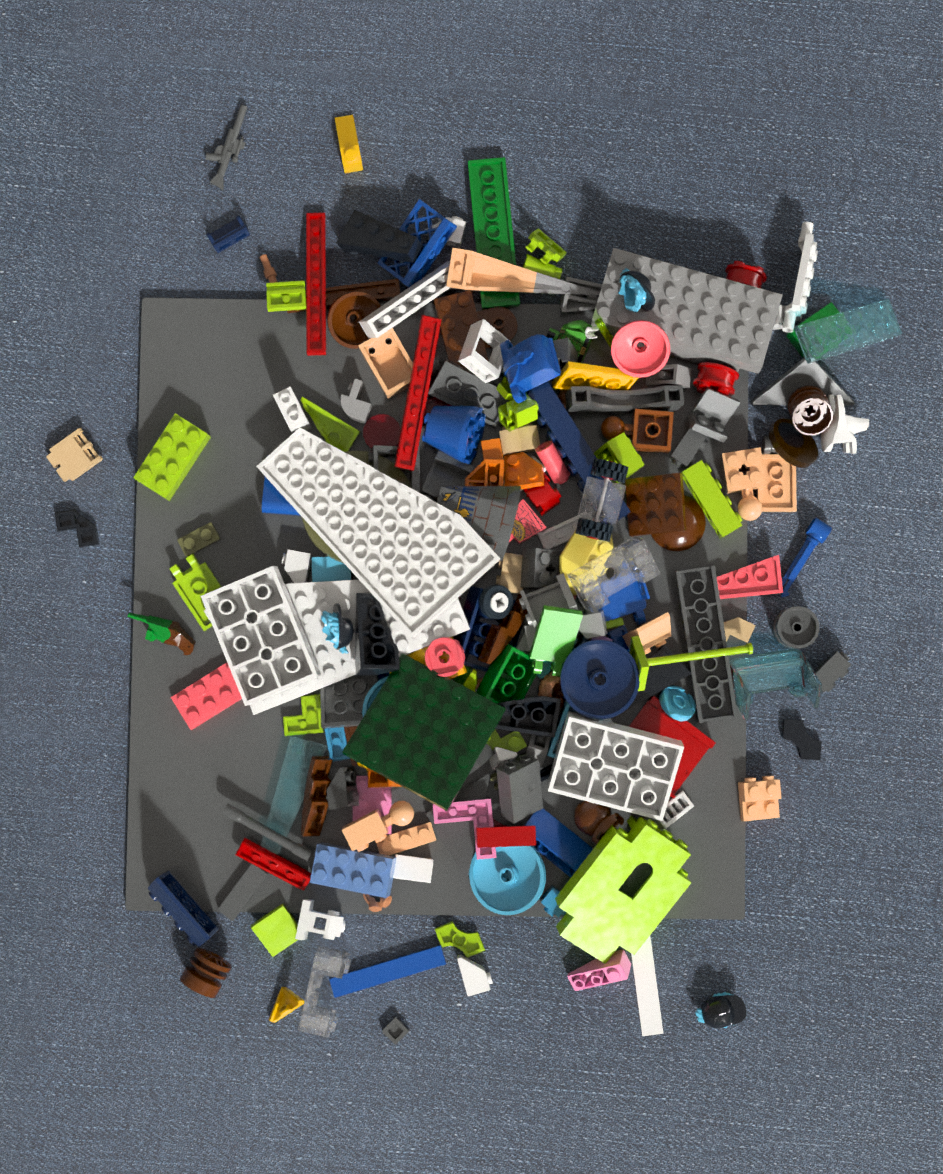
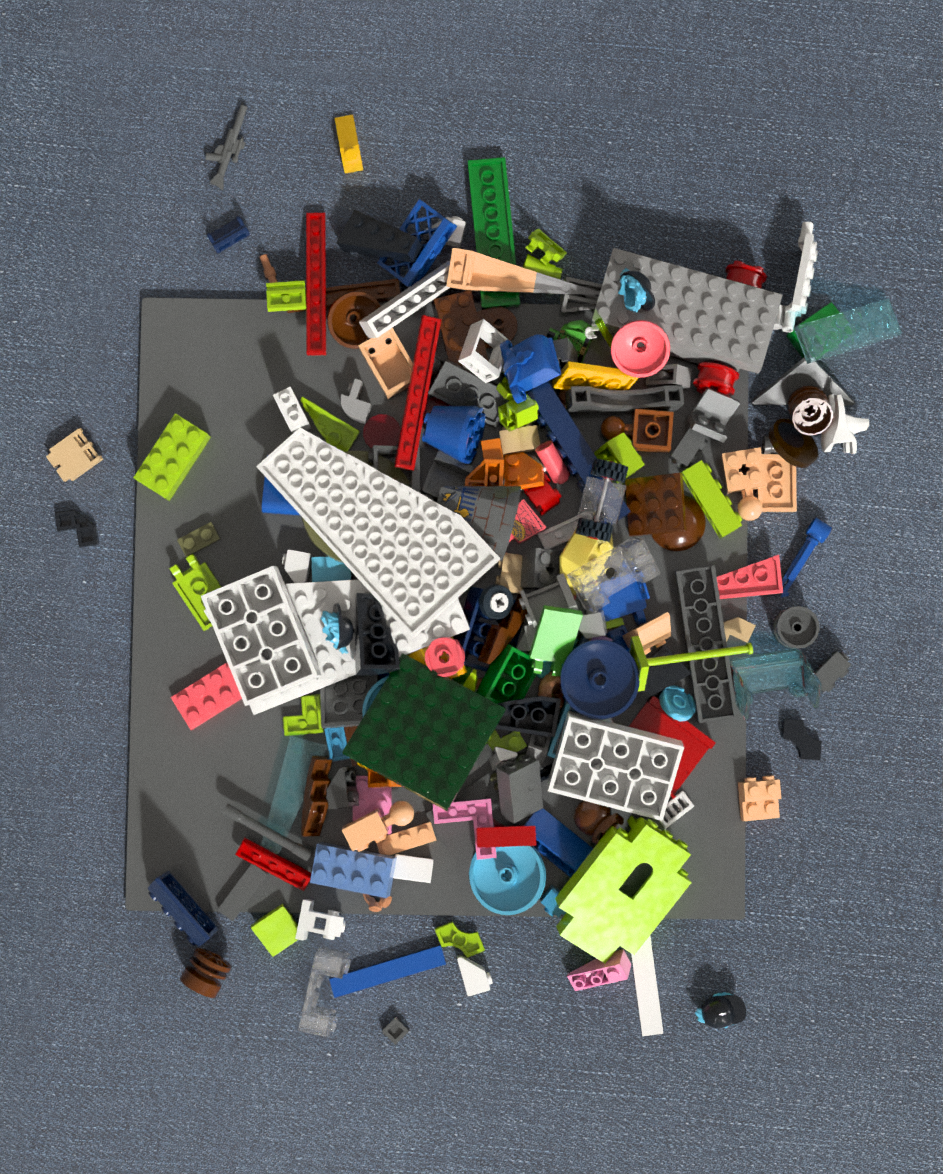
(167, 632): animal -> none
(285, 1003): yellow tile -> none

